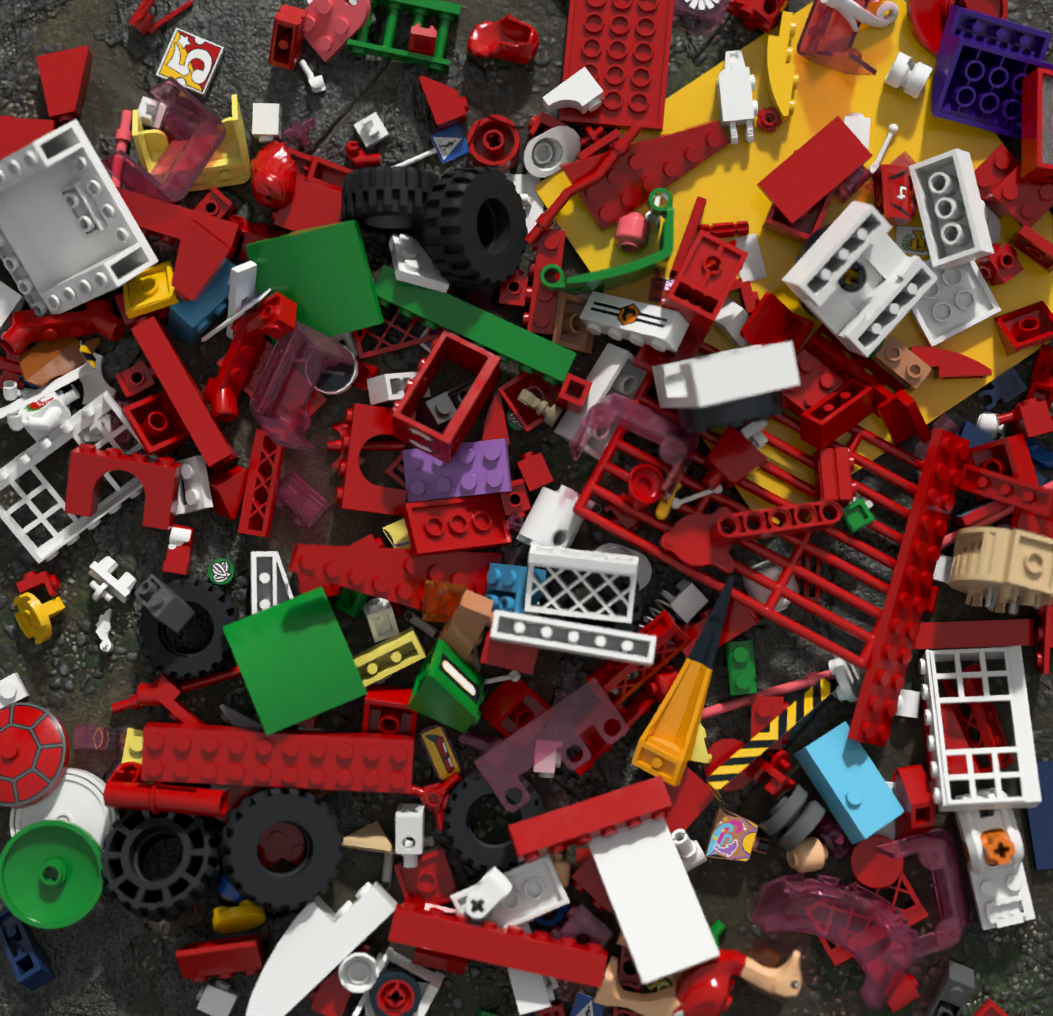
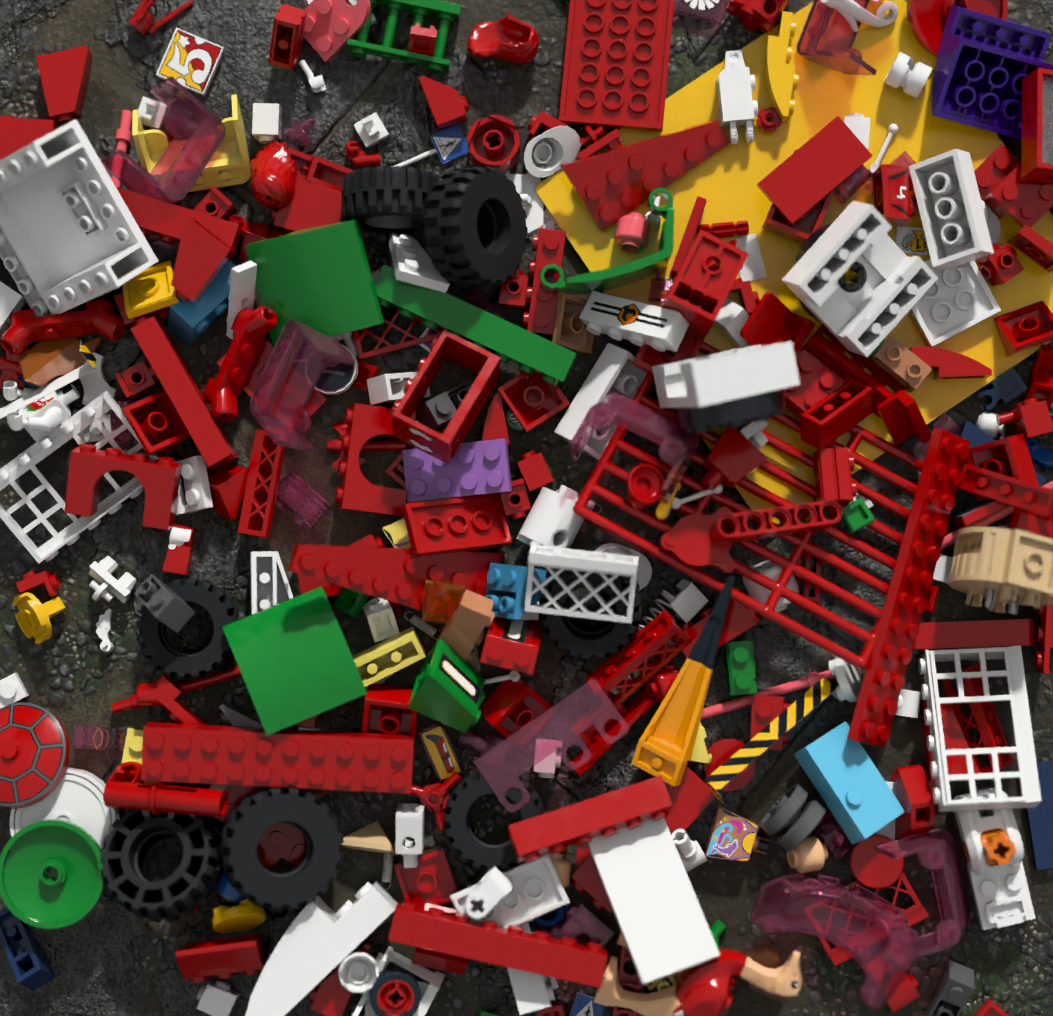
(221, 571): tile -> none
(234, 317): white piece -> none
(278, 315): red brick -> none
(514, 523): clear pink piece -> none
(551, 413): dark tan piece -> none
(573, 393): red brick -> none
(573, 638): white brick -> none
(576, 92): white arch -> none
(620, 148): red bar -> none
(623, 518): red brick -> none
(778, 780): red hips -> none

